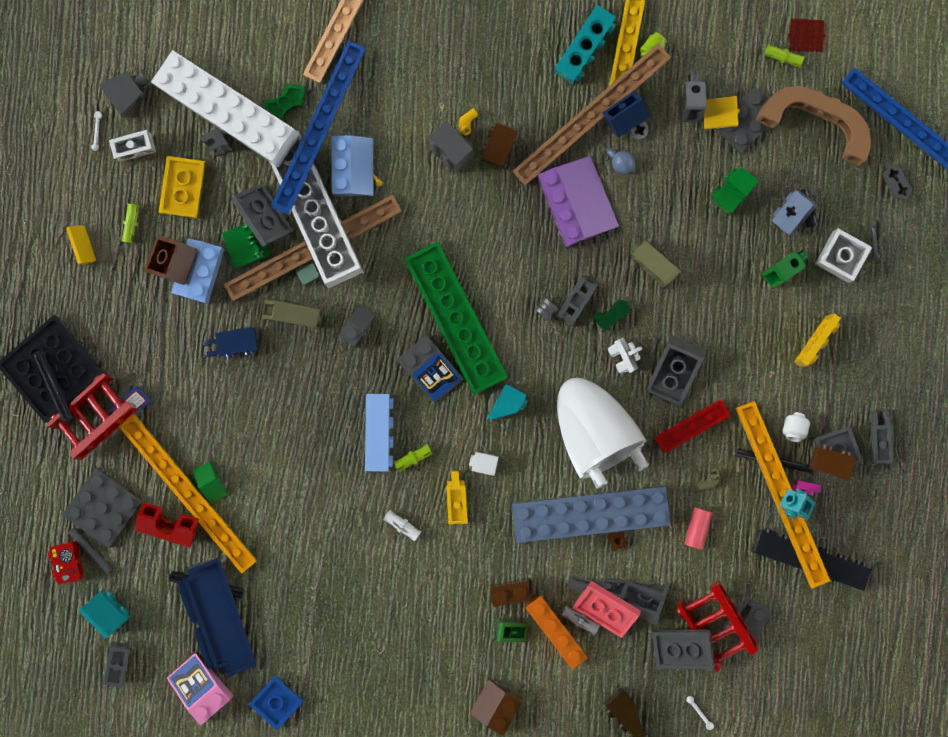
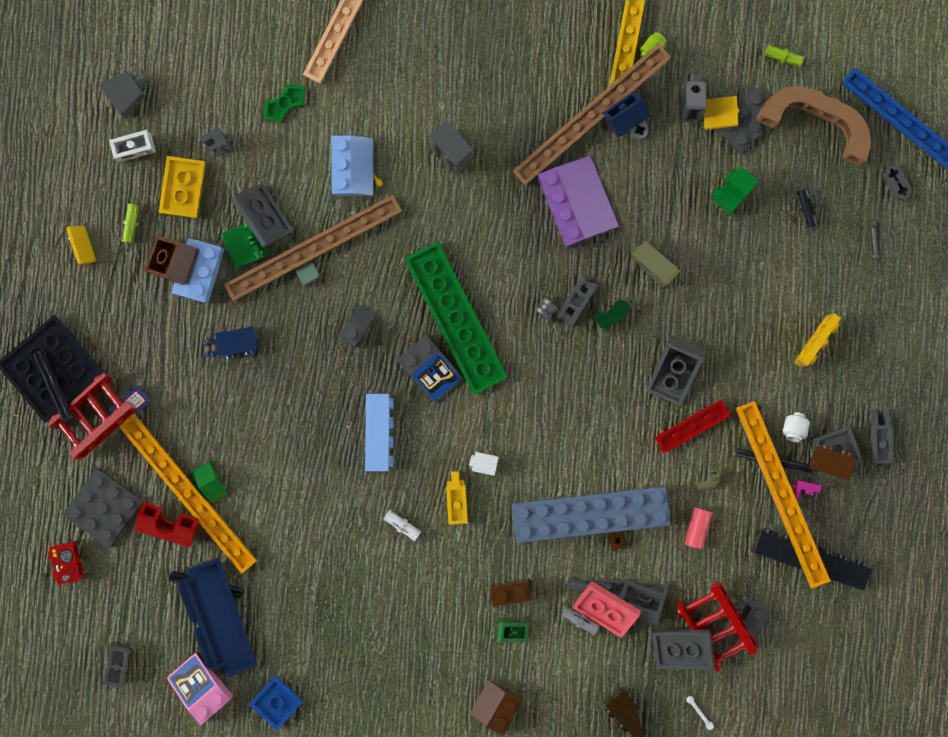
(90, 551): dark grey bar -> none
(98, 115): white hinge -> none
(105, 613): teal slope -> none
(225, 108): white brick -> none
(290, 313): olive slope -> none
(318, 128): blue plate -> none
(321, 226): white brick -> none
(413, 458): lime pin -> none
(465, 122): yellow arm -> none
(499, 145): reddish brown brick -> none
(508, 403): teal slope -> none
(556, 631): orange brick -> none
(597, 430): white windscreen -> none
(598, 17): teal brick -> none
(622, 162): sand blue piece -> none
(628, 363): white hips -> none
(785, 268): green torso -> none
(791, 223): sand blue brick -> none
(797, 504): teal brick -> none
(806, 35): clear red piece -> none
(843, 255): white brick -> none

